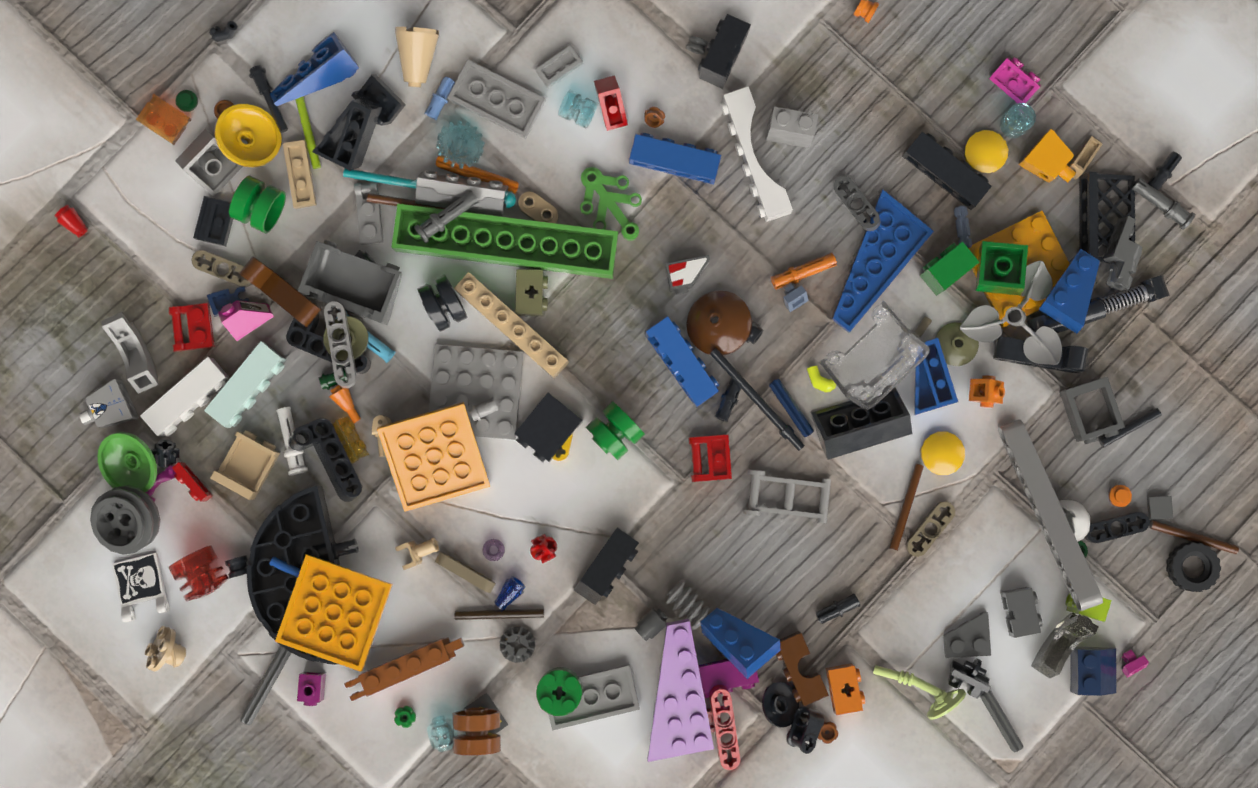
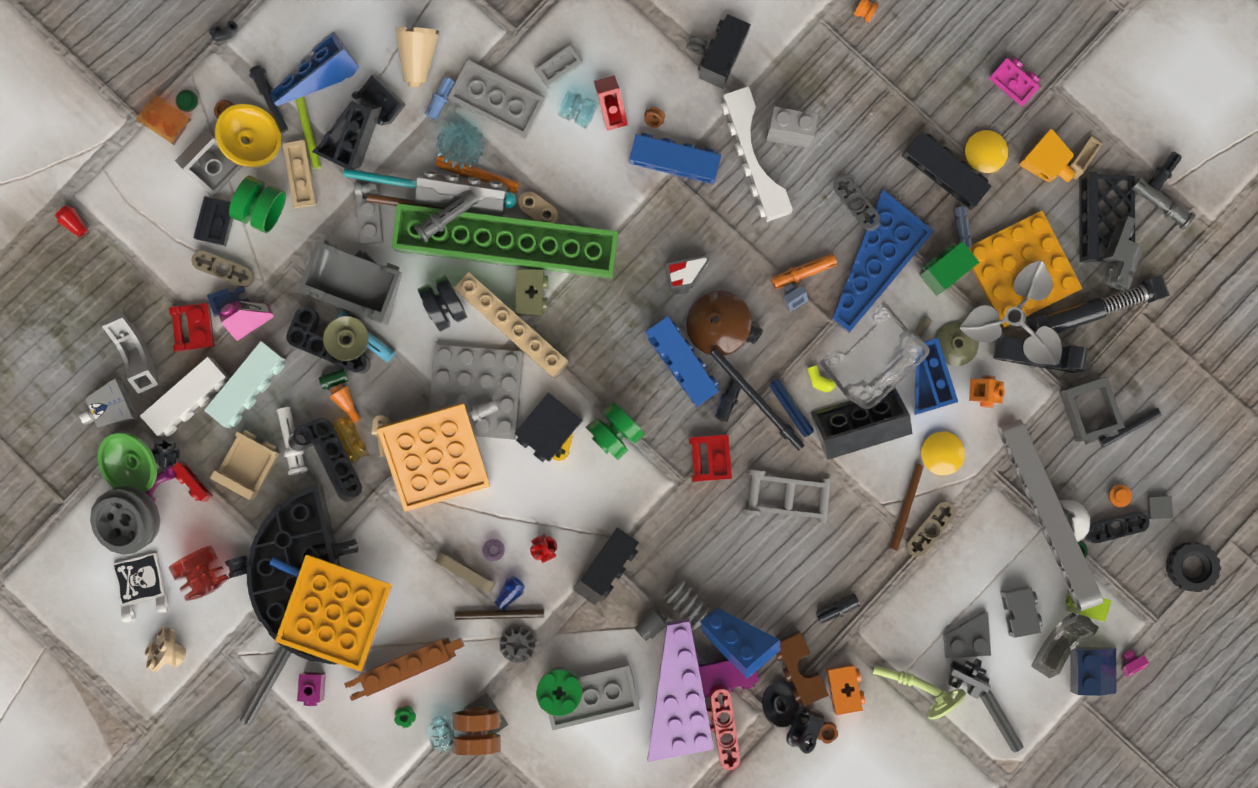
(280, 291): reddish brown beam -> none
(342, 344): light grey beam -> none
(418, 551): tan piece -> none
(608, 199): bright green plant -> none
(1001, 268): green brick -> none
(1017, 120): clear light blue wheel -> none
(1072, 293): blue wedge -> none
(1191, 536): reddish brown bar -> none

